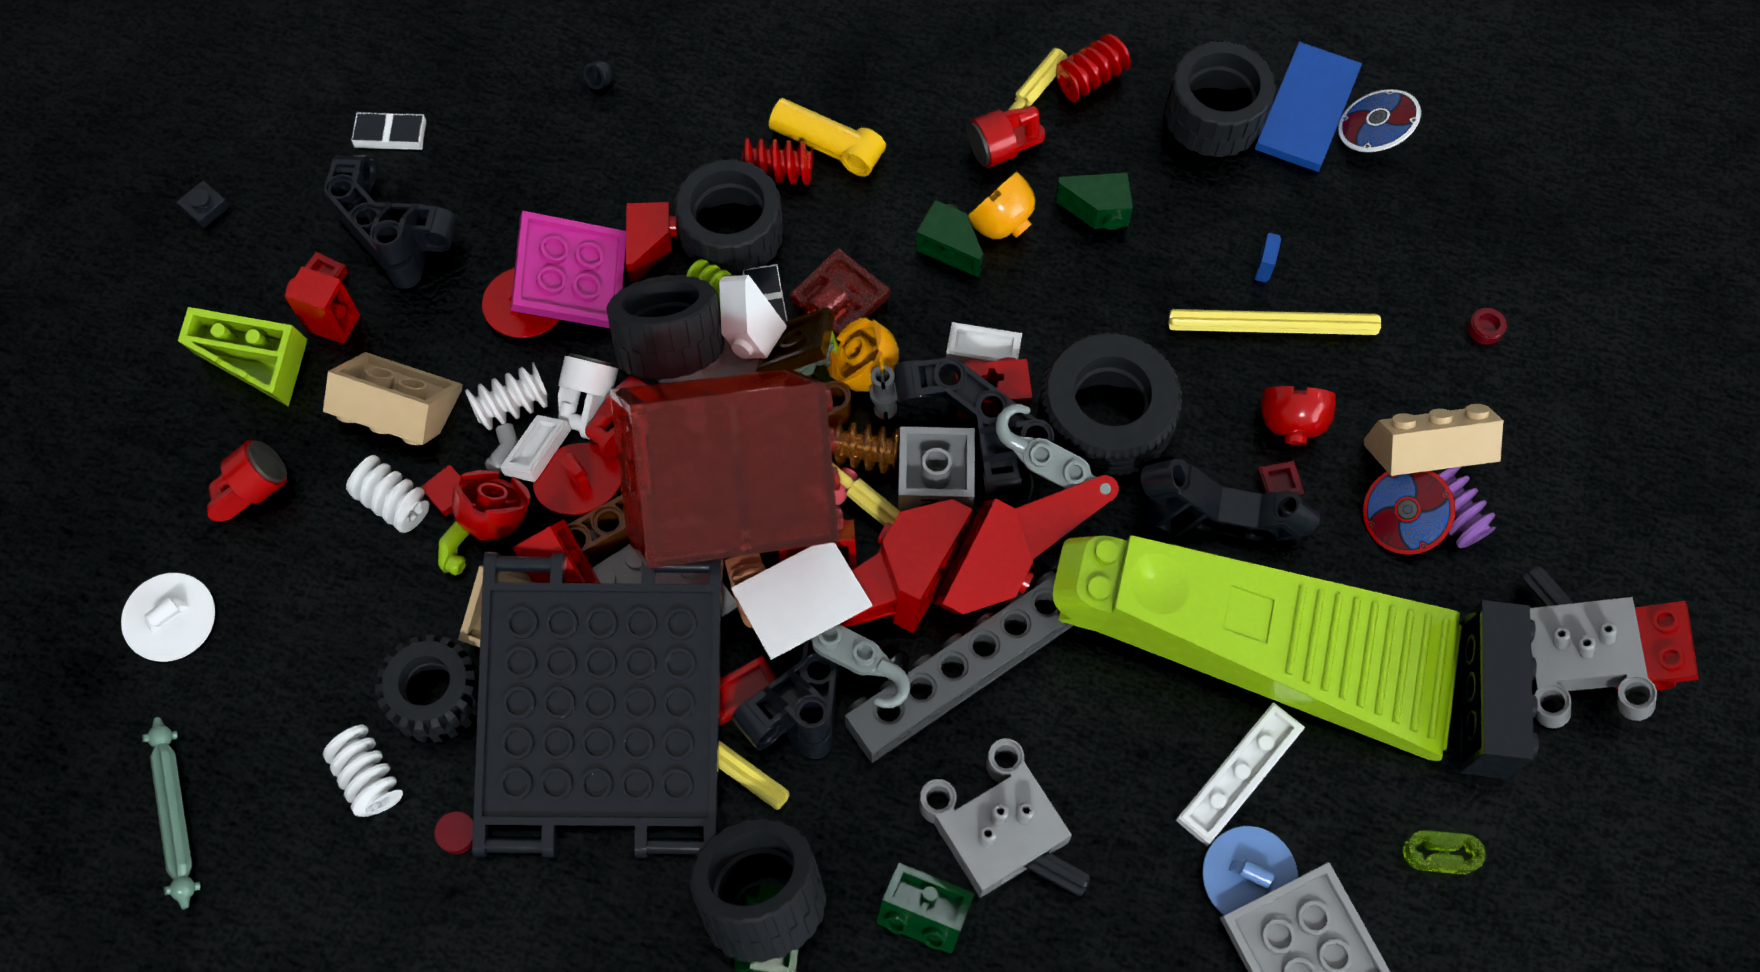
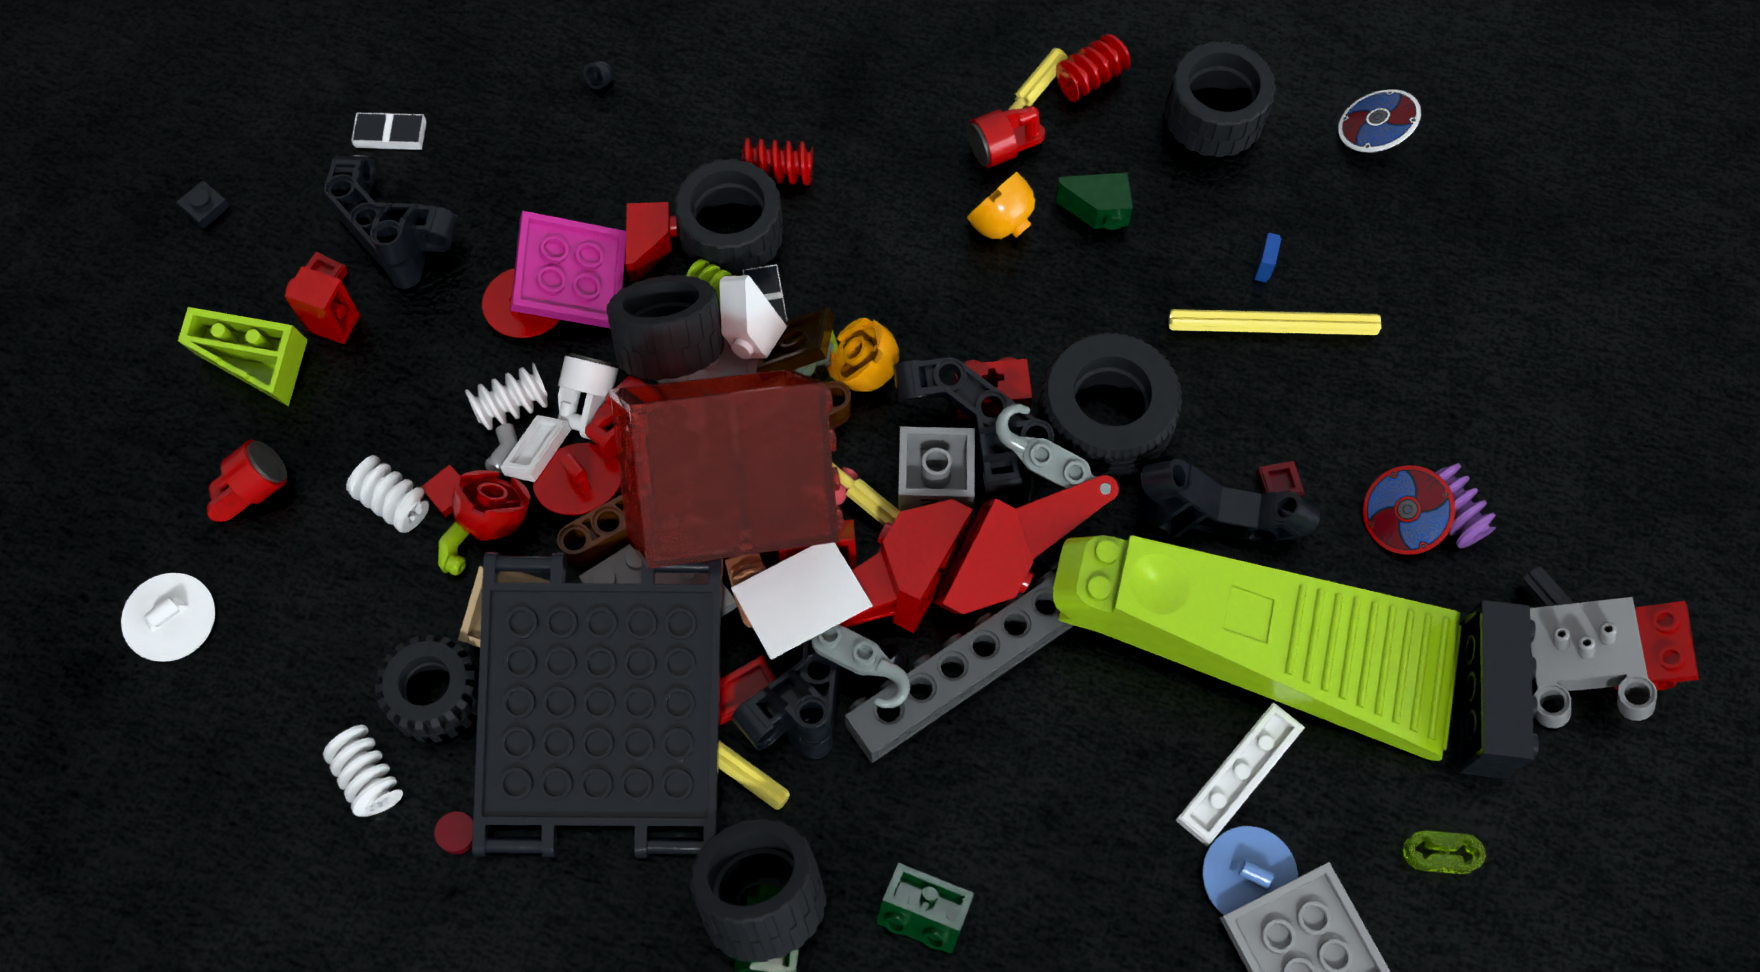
(171, 813): sand green wheel -> none
(390, 398): tan slope -> none
(558, 539): red slope -> none
(844, 288): clear red plate -> none
(855, 149): yellow piece -> none
(865, 447): clear orange piece -> none
(883, 392): dark grey pin -> none
(950, 238): dark green slope -> none
(982, 343): white tile -> none
(1004, 828): light grey piece -> none
(1297, 413): red cylinder -> none
(1308, 106): blue tile -> none
(1436, 440): tan slope -> none
(1487, 326): dark red tile -> none

